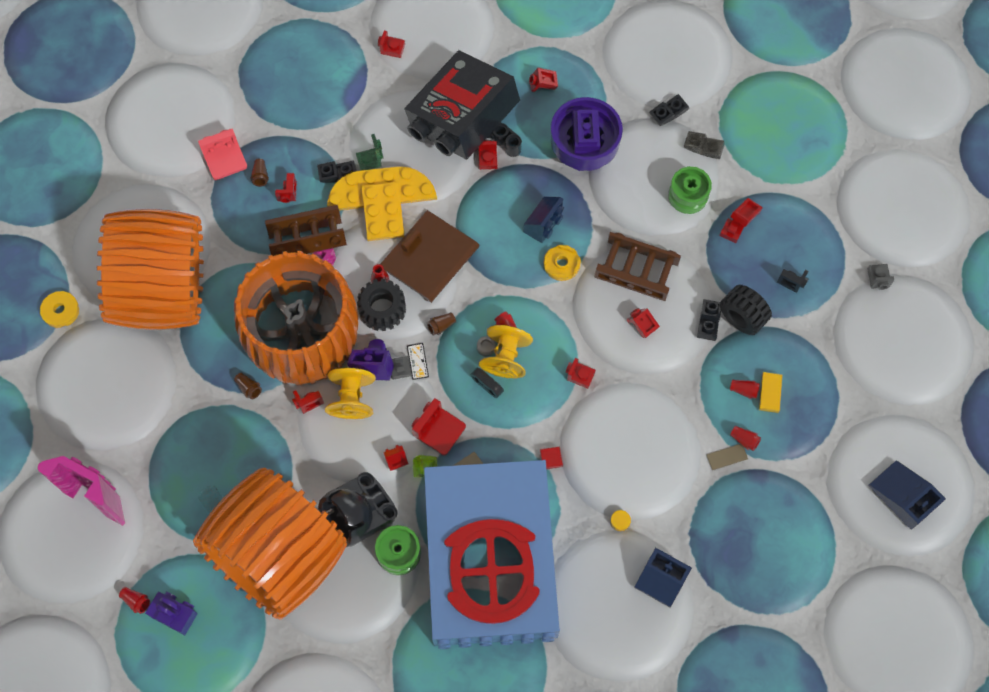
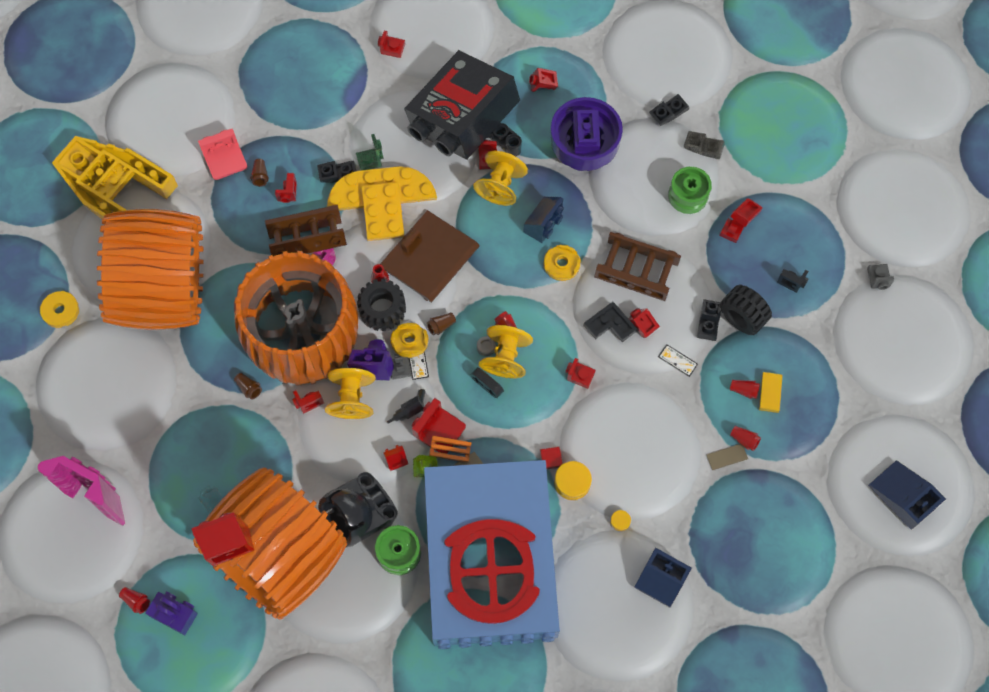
(101, 171): none -> yellow wedge
(223, 538): none -> red slope
(409, 349): none -> yellow tile
(410, 407): none -> black piece
(453, 442): none -> orange tile
(504, 168): none -> yellow piece
(572, 480): none -> yellow head
(610, 318): none -> black plate
(678, 360): none -> sticker

